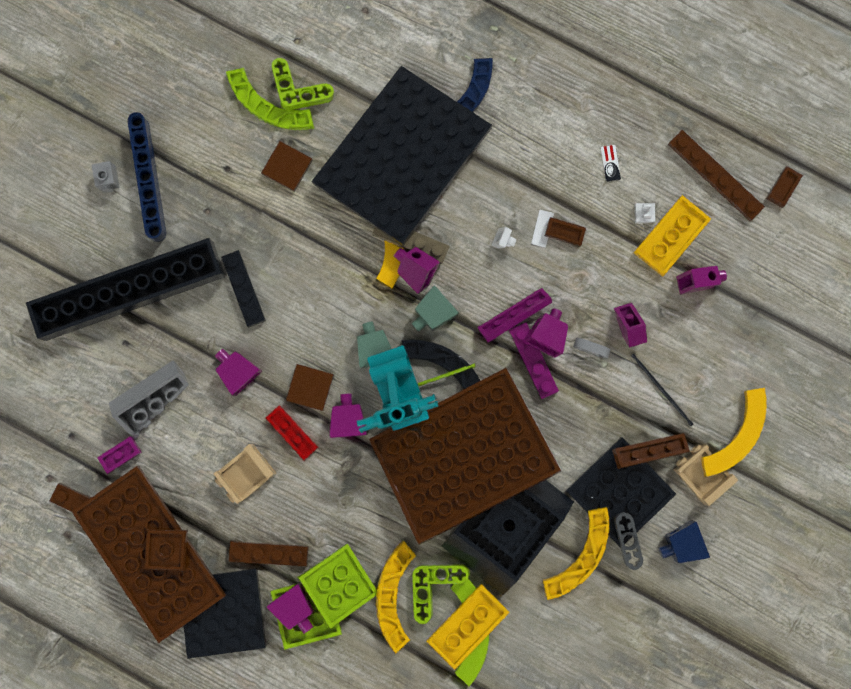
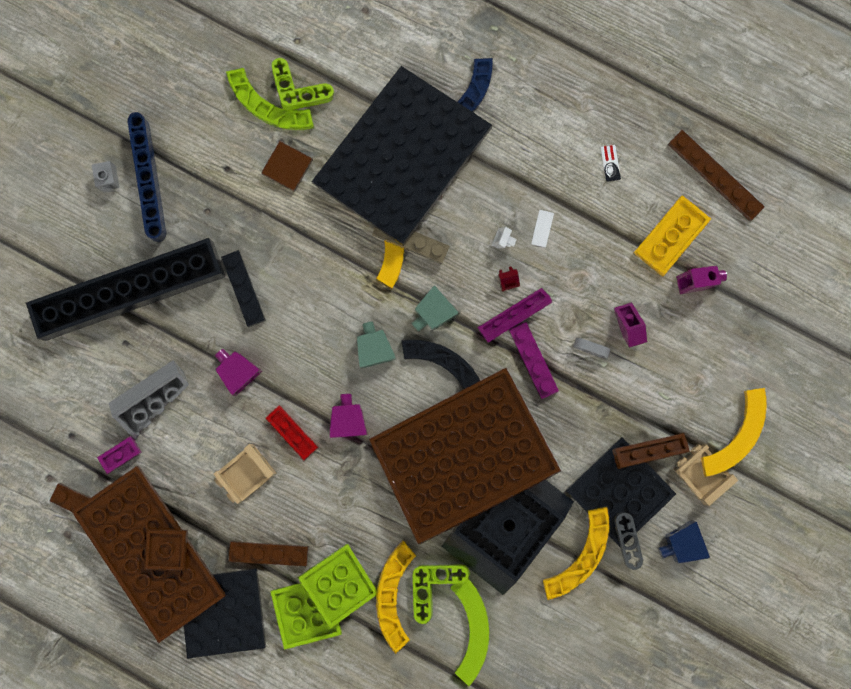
(293, 608): magenta torso -> none
(310, 387): reddish brown tile -> none
(398, 391): teal plate -> none
(416, 268): magenta torso -> none
(445, 375): lime piece -> none
(467, 626): yellow tile -> none
(509, 279): none -> dark red tile
(548, 334): magenta torso -> none
(565, 231): reddish brown tile -> none
(644, 213): white tile -> none
(662, 389): black piece -> none
(784, 187): reddish brown tile -> none

